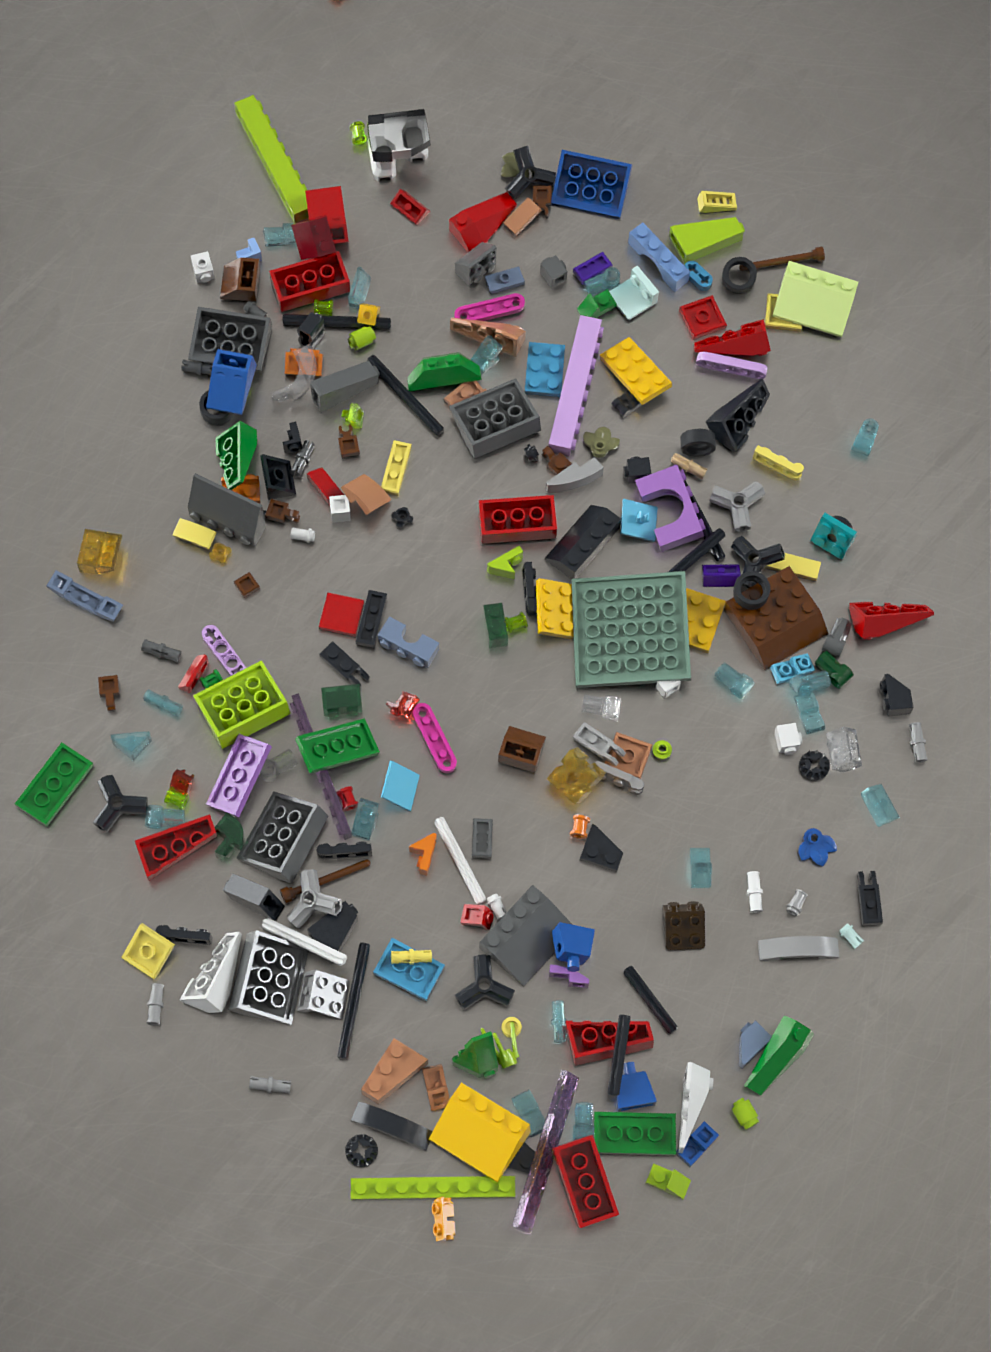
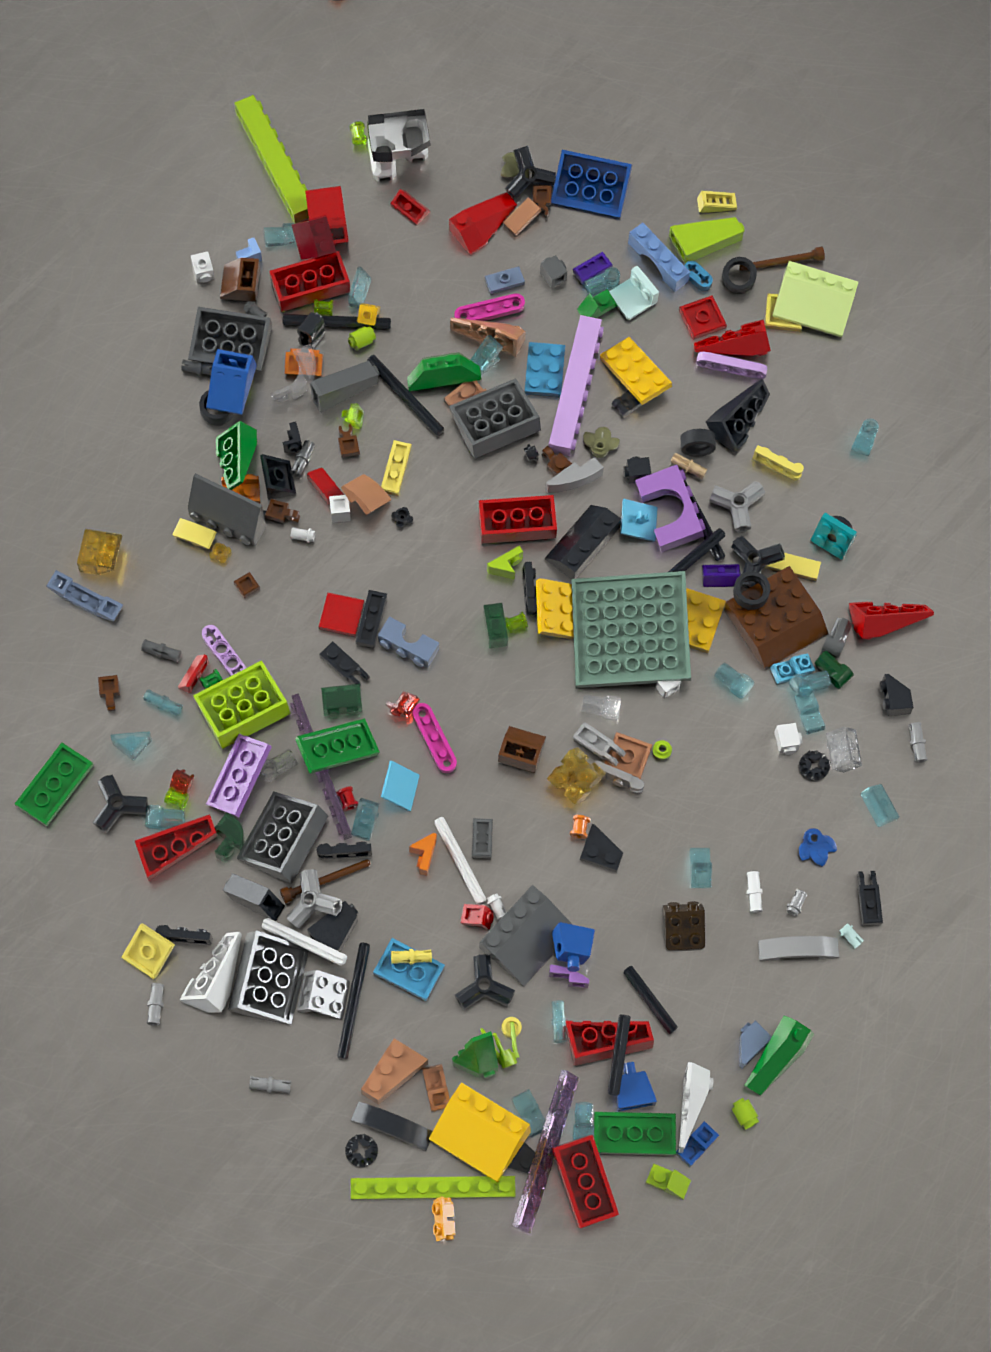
(476, 263): dark grey slope -> none

